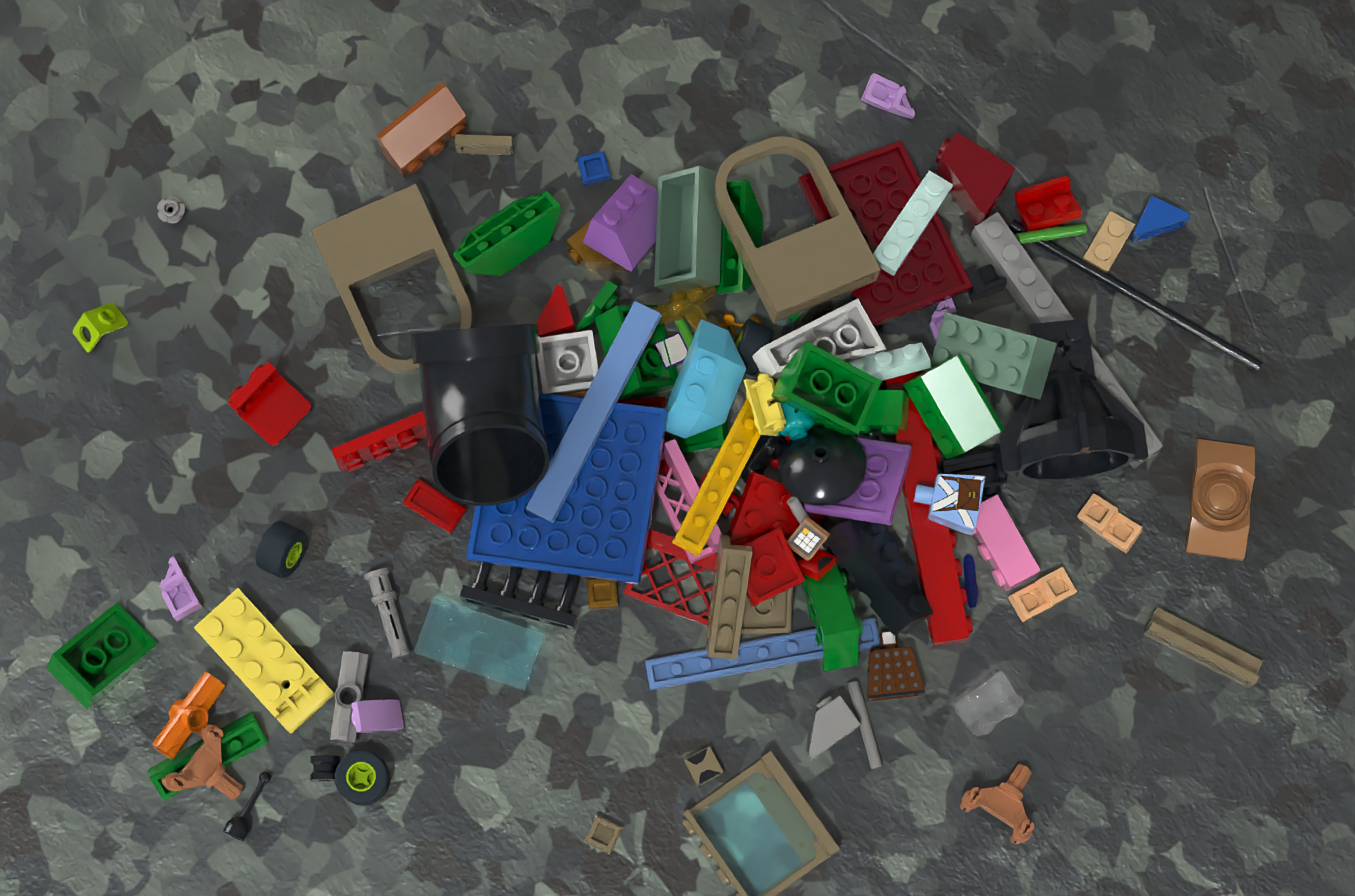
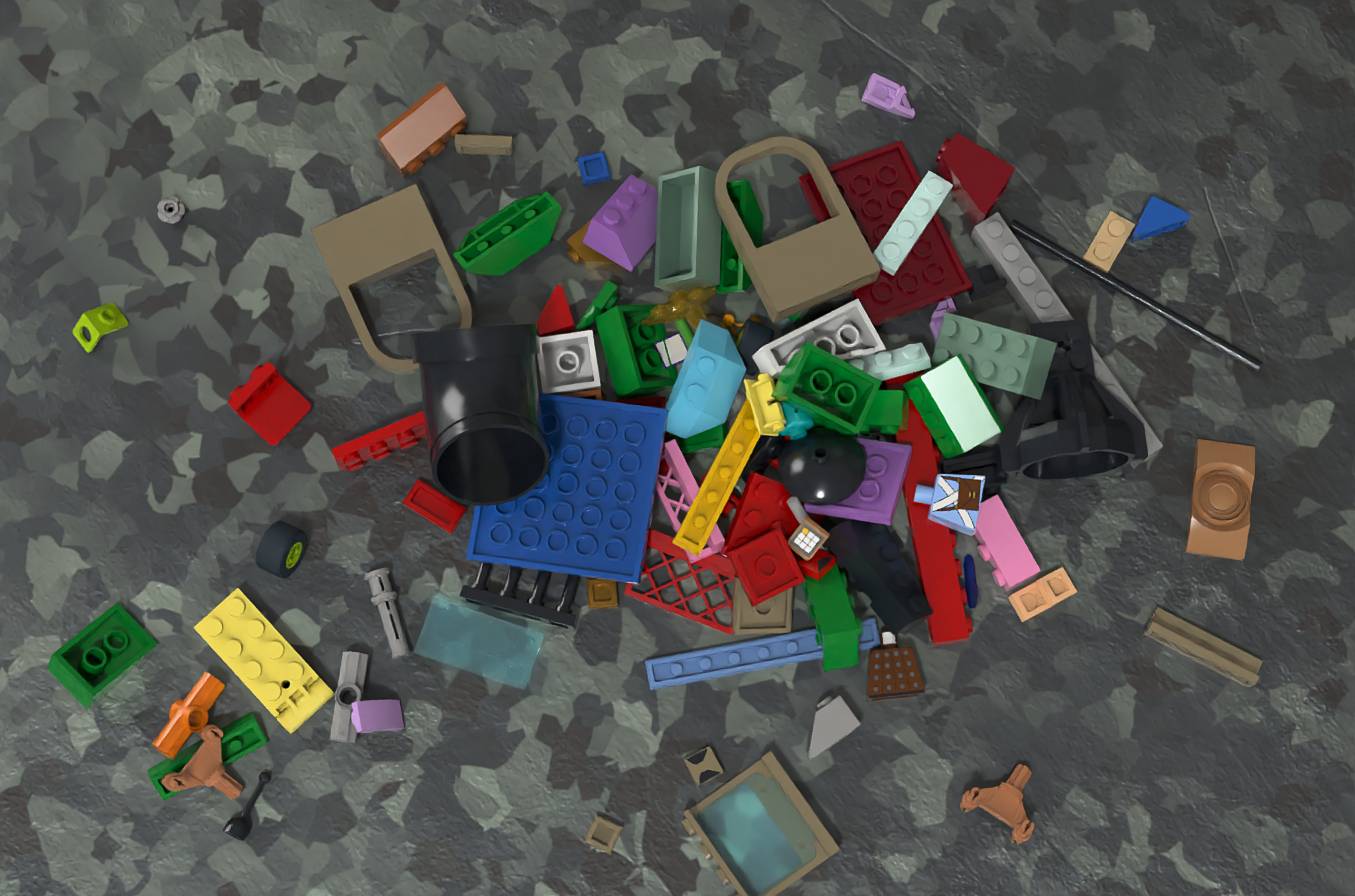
(178, 592): lavender slope -> none
(324, 767): black wheel -> none
(356, 770): black wheel -> none
(594, 411): medium blue tile -> none
(728, 599): dark tan fence -> none
(865, 727): light grey bar -> none
(987, 703): clear bracket -> none
(1046, 204): red bracket -> none
(1051, 233): bright green piece -> none
(1109, 523): light nougat slope -> none

